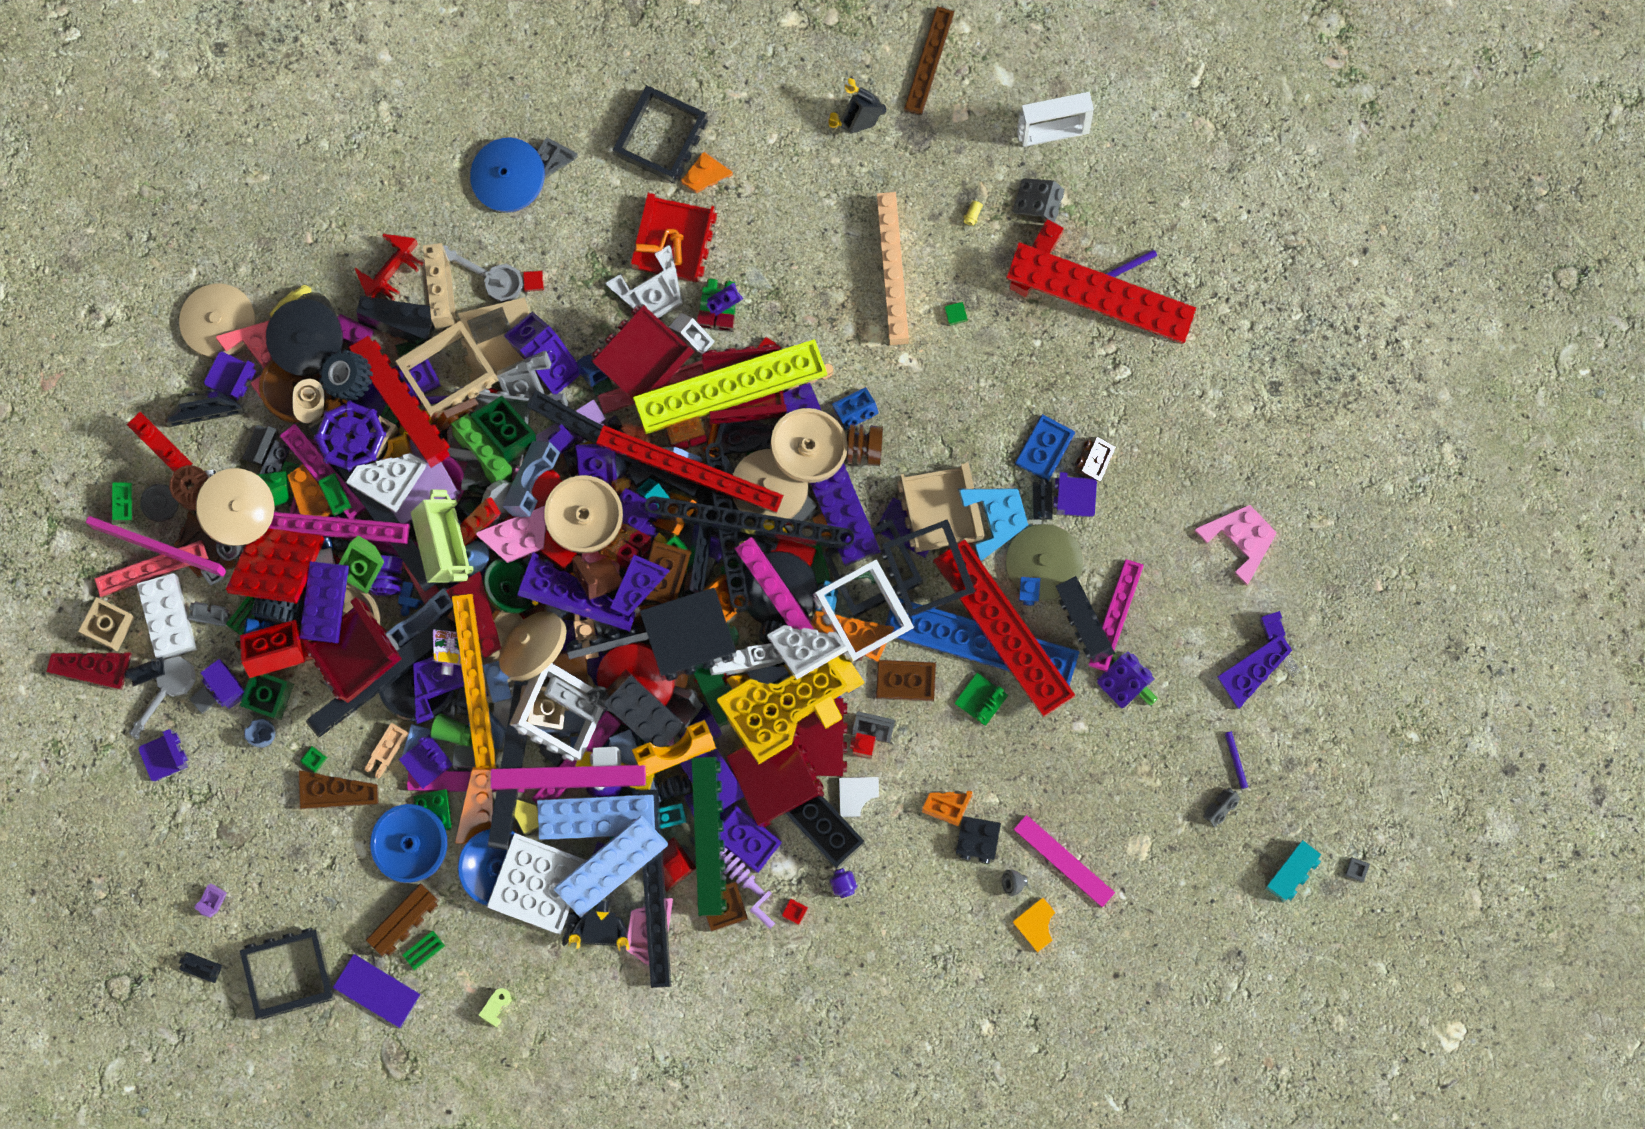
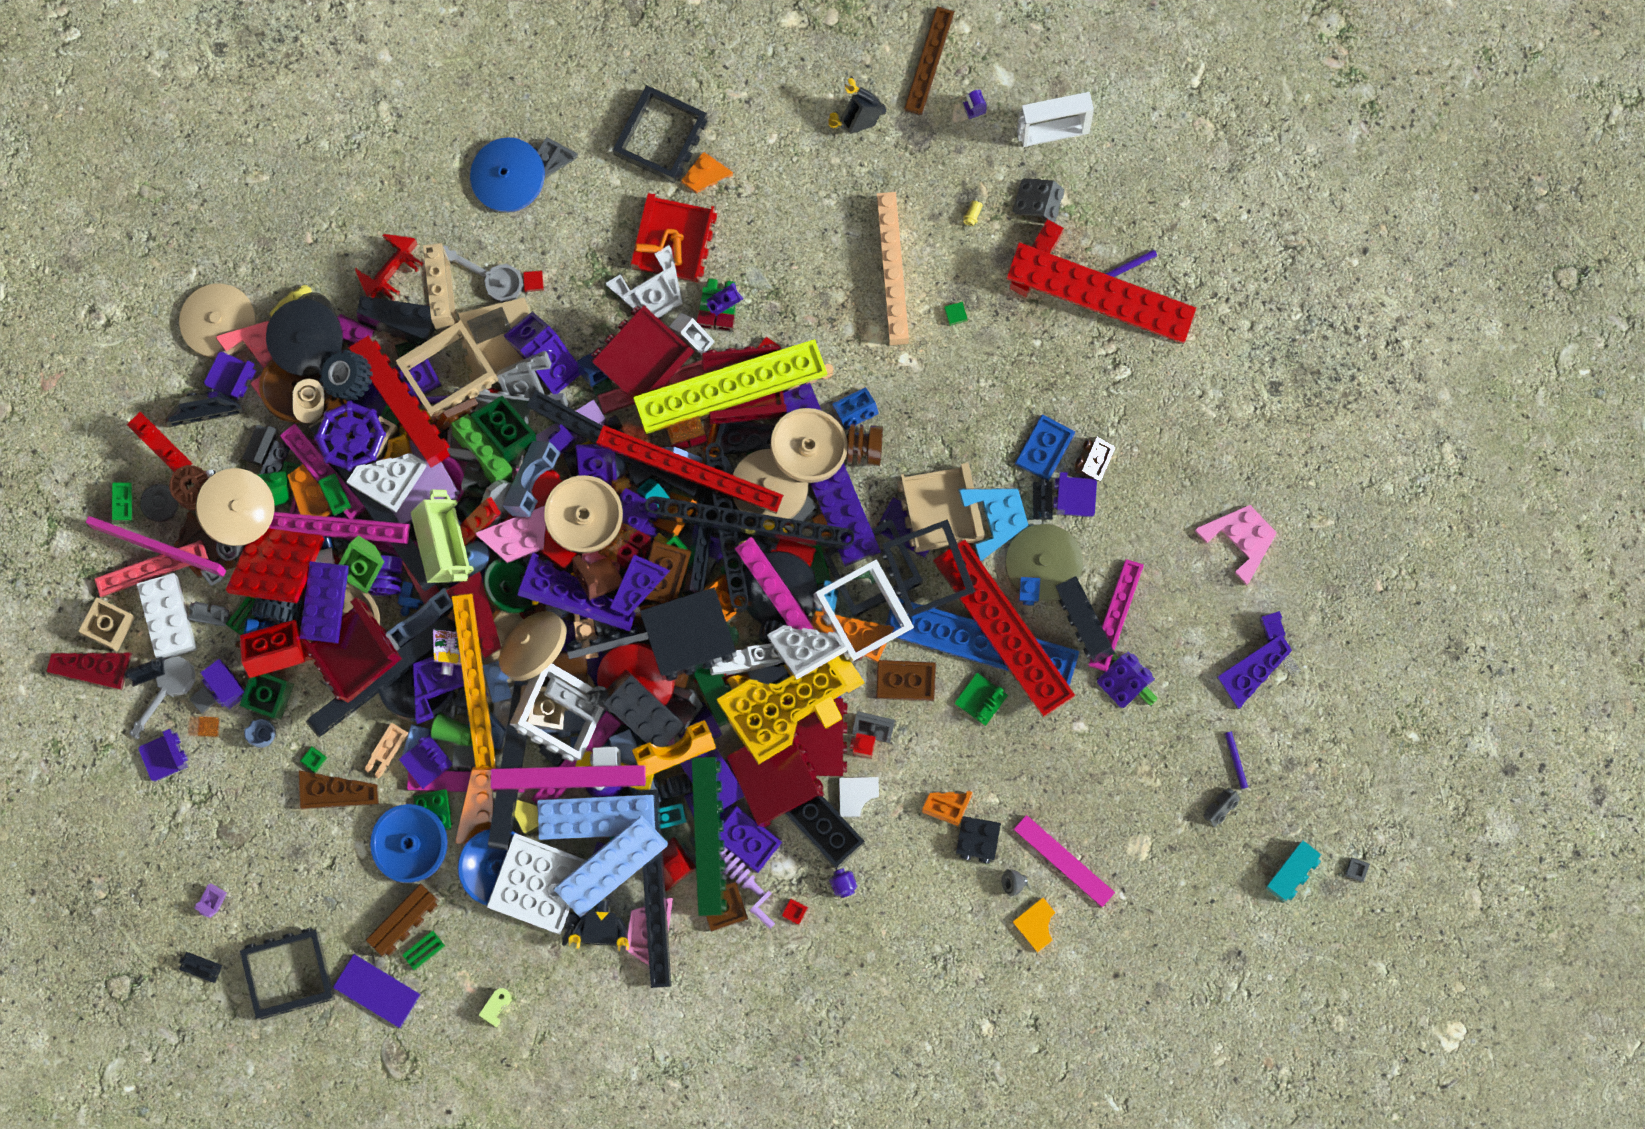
(208, 727): none -> clear orange tile
(975, 105): none -> dark purple leg

